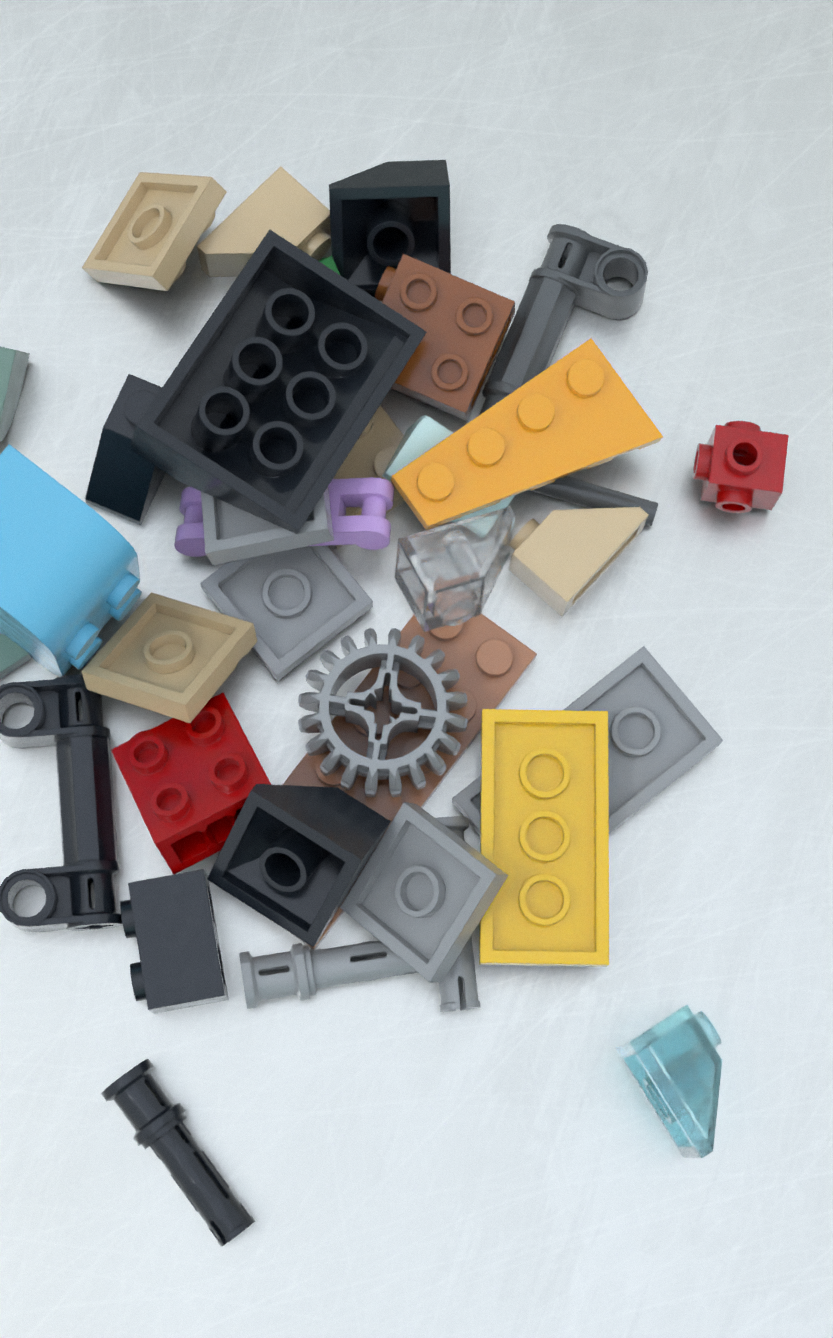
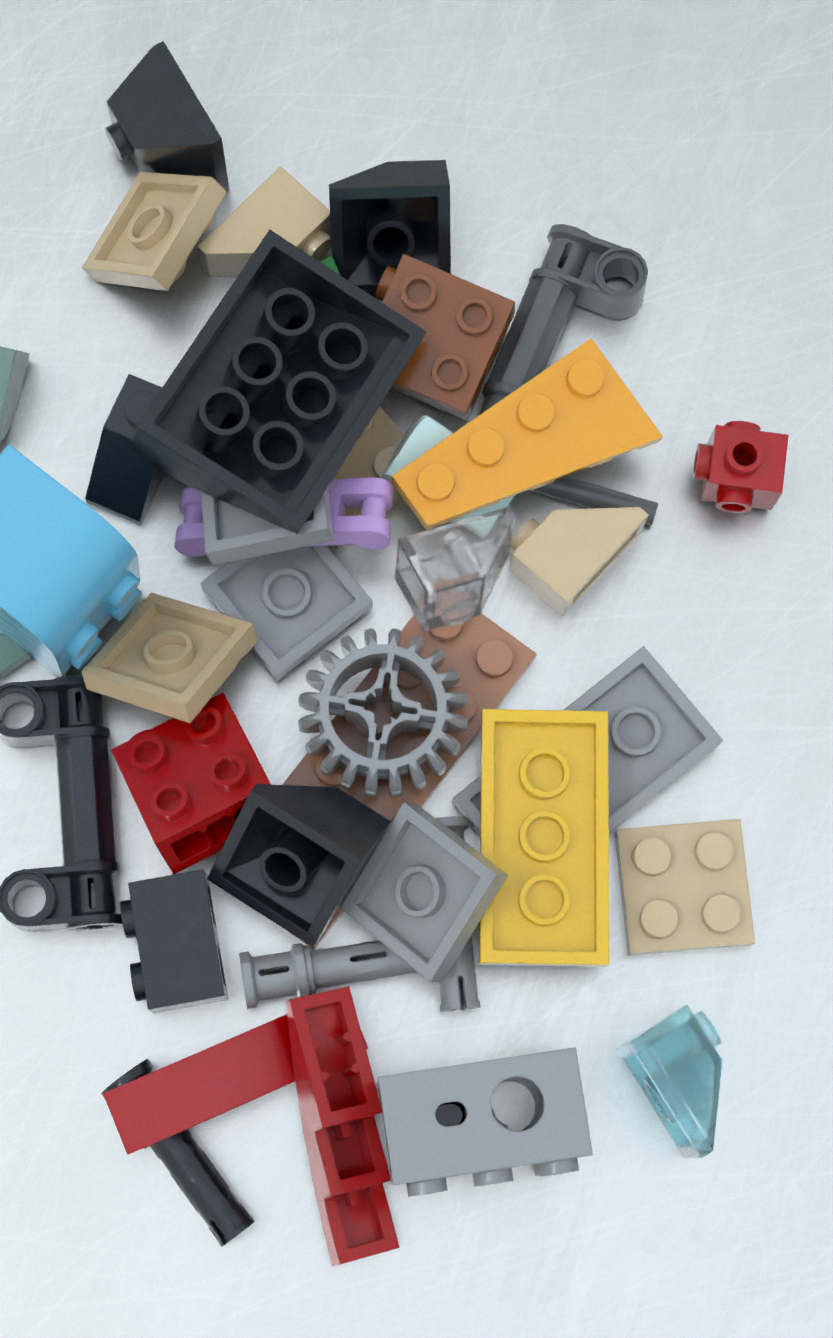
(163, 122): none -> black slope
(202, 1085): none -> red slope
(339, 1125): none -> red slope
(445, 1126): none -> light grey piece
(684, 887): none -> tan plate

